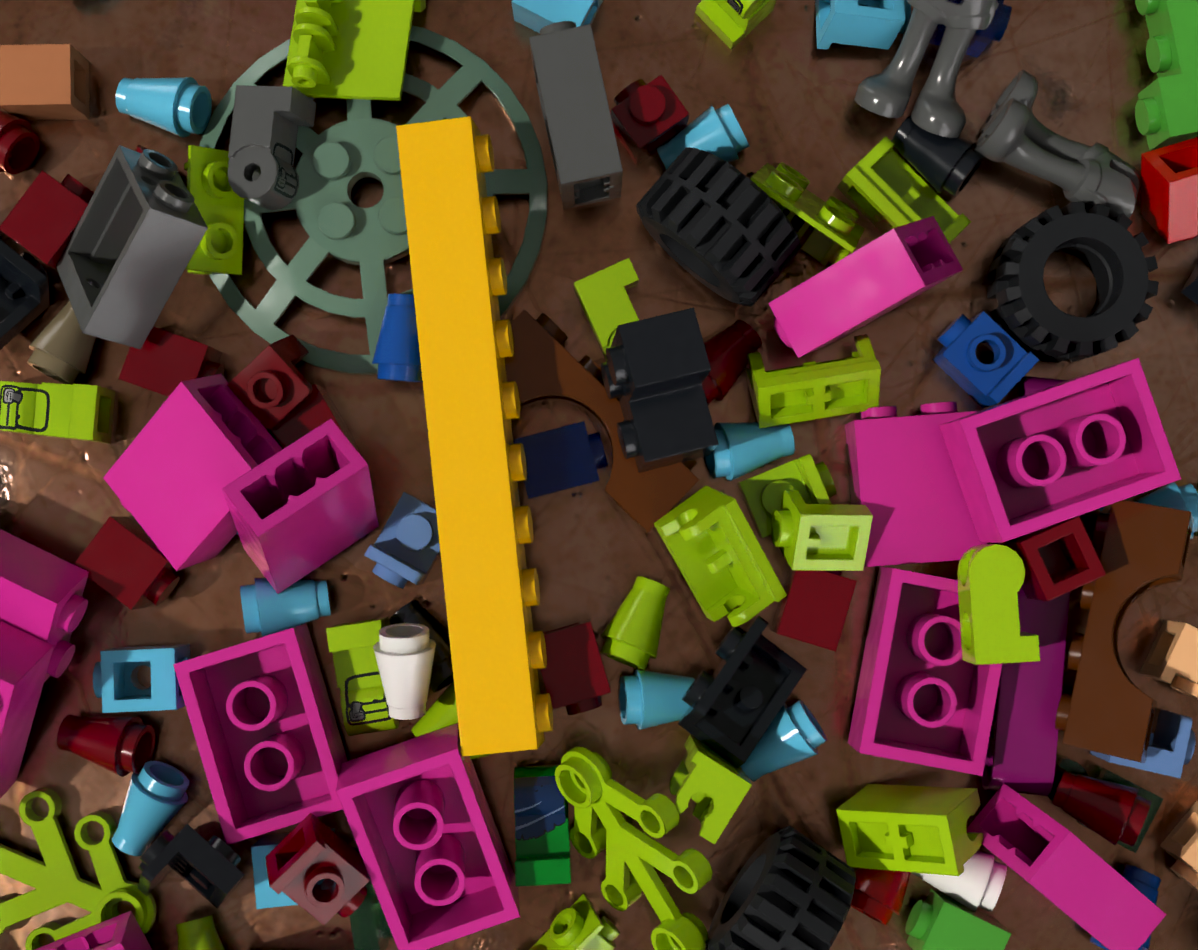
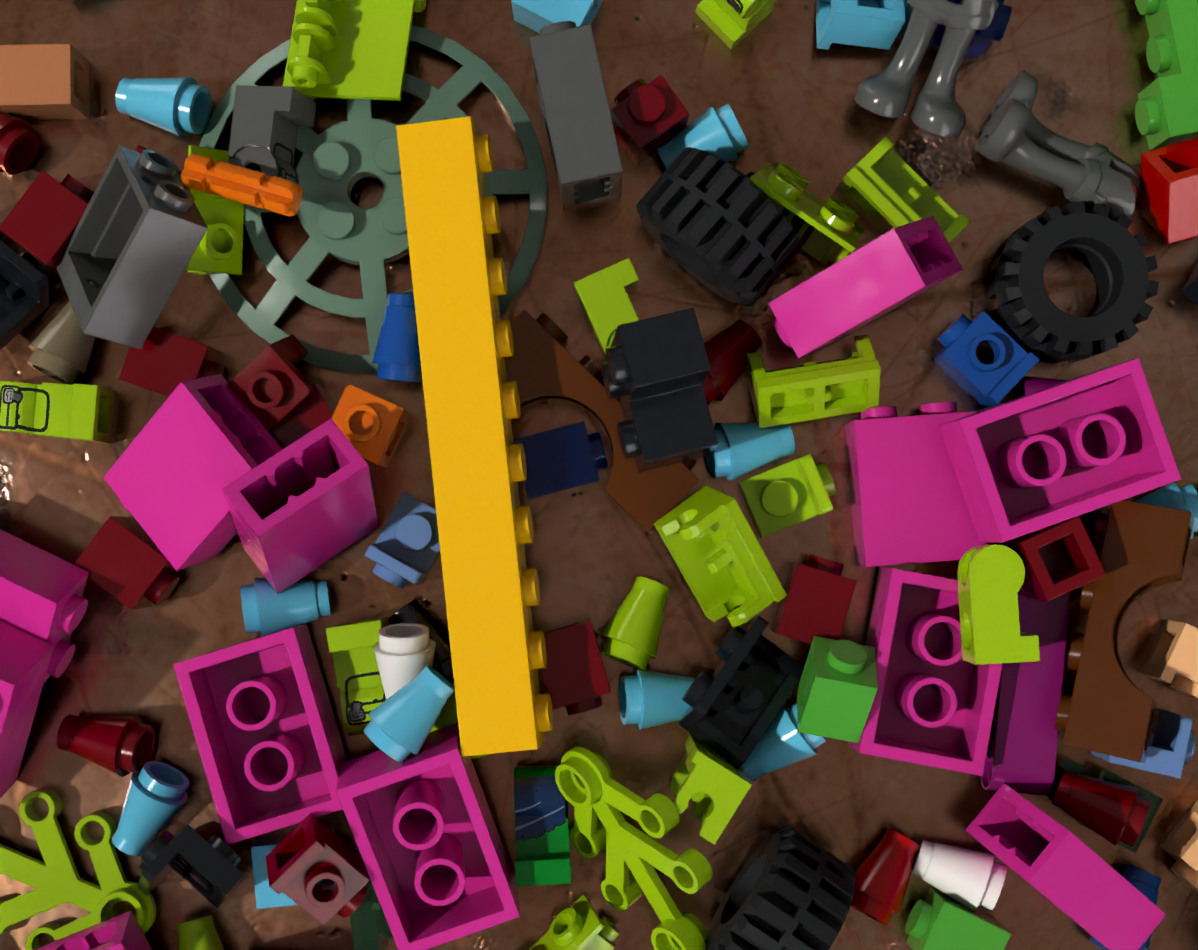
(118, 684): medium azure brick -> none
(242, 185): none -> orange axle
(370, 424): none -> orange bracket
(407, 716): none -> medium azure cone
(821, 534): lime bracket -> none
(836, 689): none -> bright green brick
(909, 828): lime hinge -> none
(941, 160): black cone -> none

